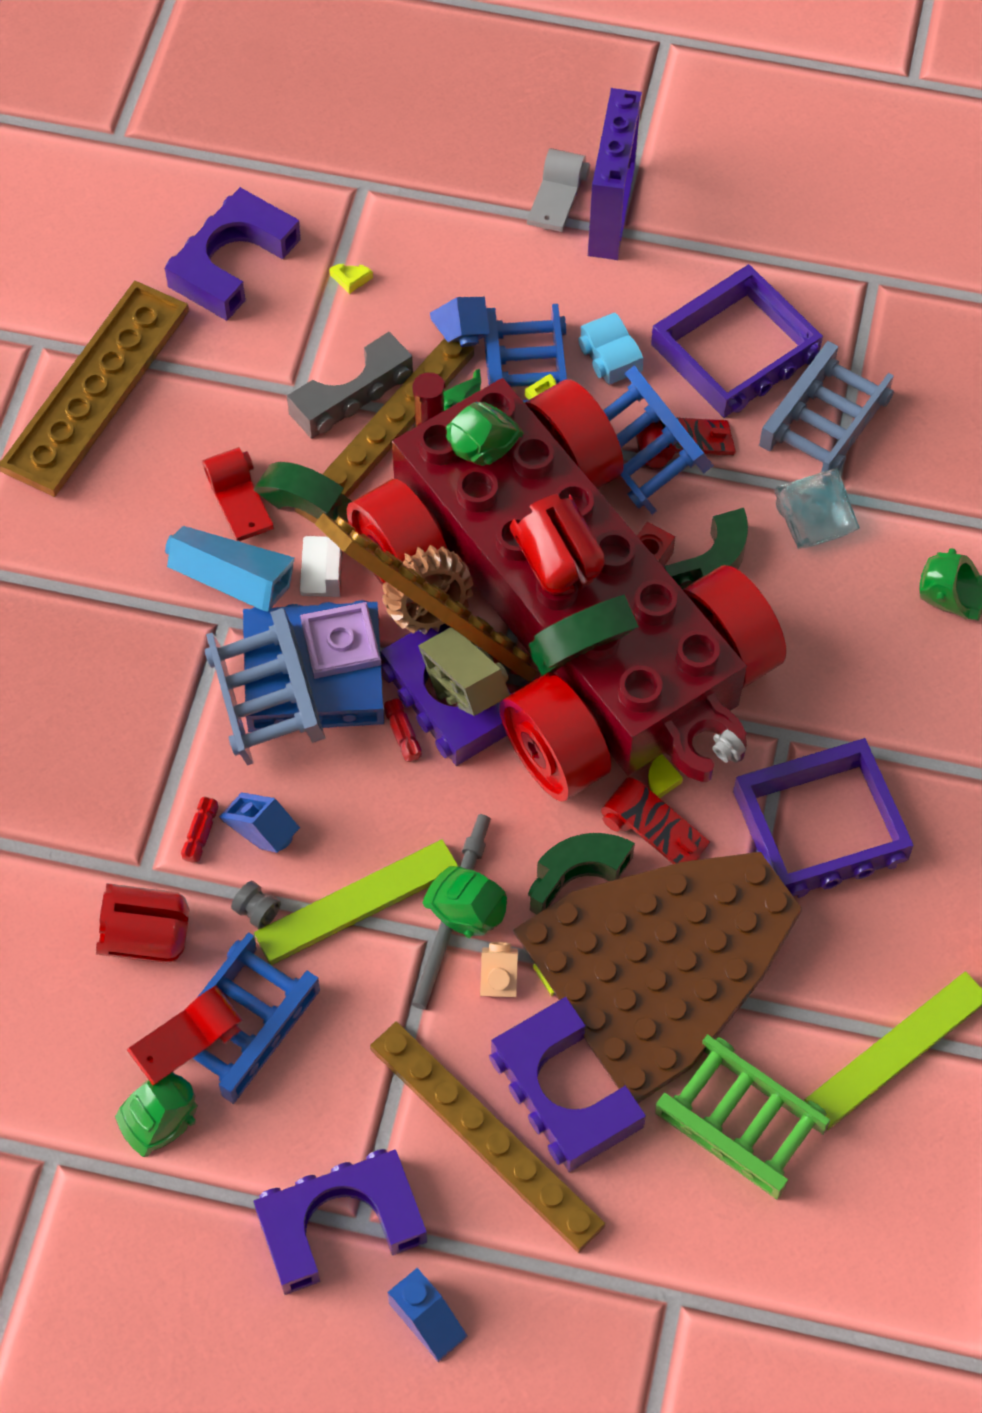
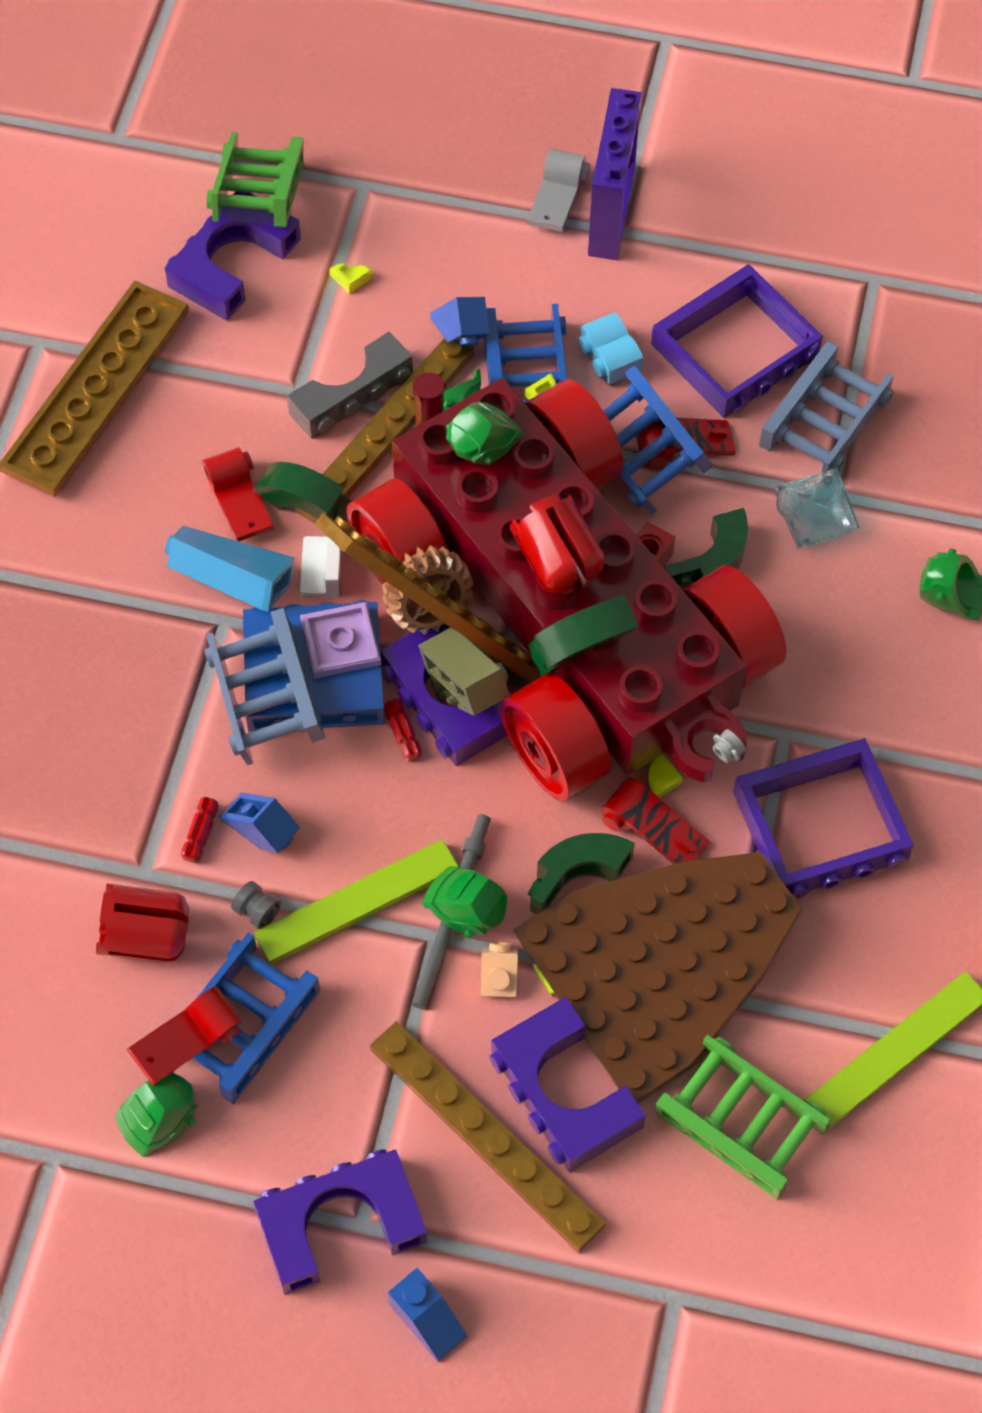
(283, 188): none -> bright green fence

